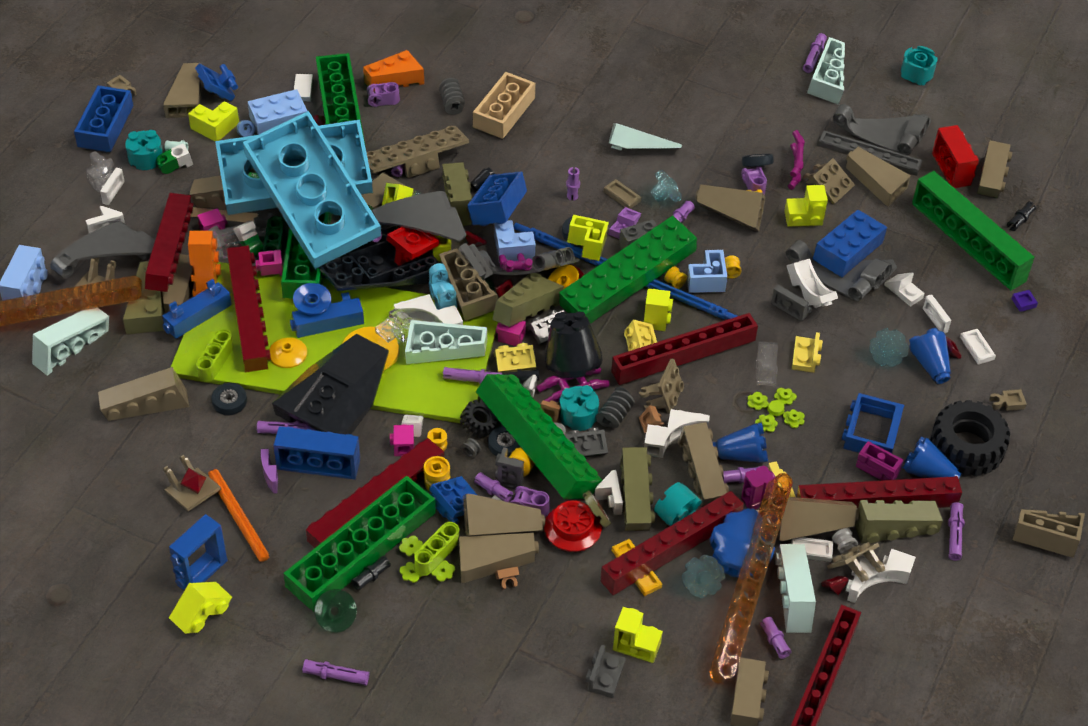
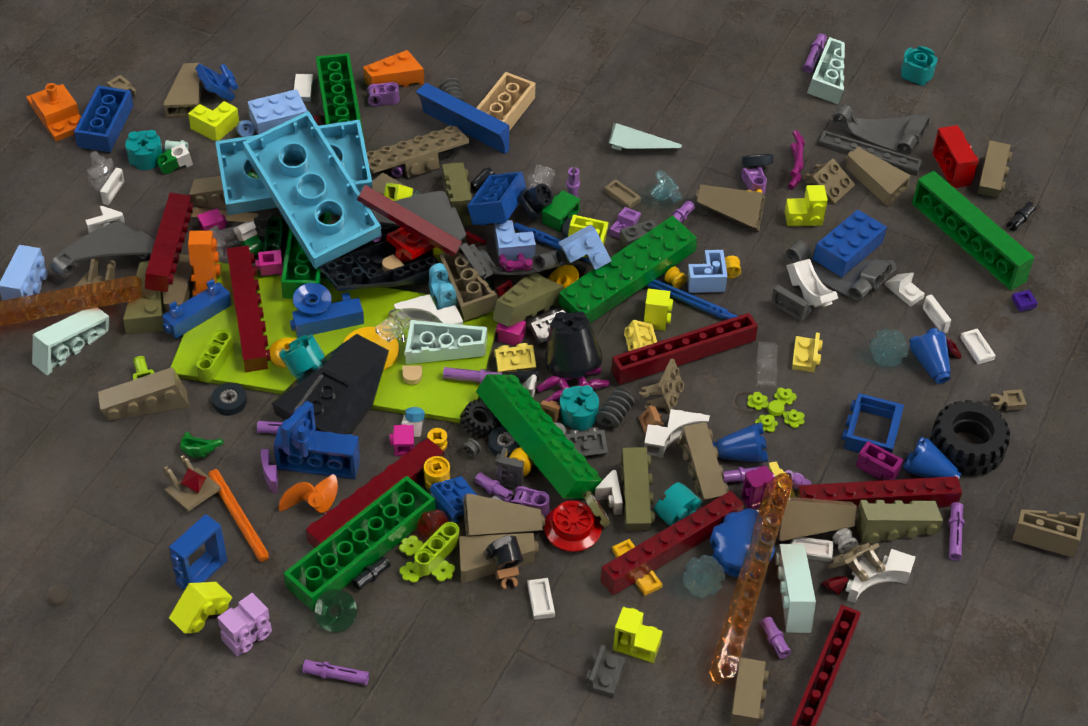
(56, 110): none -> orange brick
(141, 367): none -> lime piece
(198, 447): none -> green piece
(244, 624): none -> lavender brick
(297, 429): none -> blue plate
(302, 355): none -> teal brick
(319, 497): none -> orange piece
(390, 263): none -> tan tile
(409, 220): none -> dark red tile
(412, 374): none -> tan tile
(414, 414): none -> dark azure tile
(431, 522): none -> clear red head
(465, 117): none -> blue arch
(505, 551): none -> black piece
(535, 199): none -> black piece
(540, 598): none -> white tile
(541, 175): none -> clear brick
(562, 207): none -> green brick
(585, 243): none -> light blue brick
(797, 479): none -> medium lavender pin

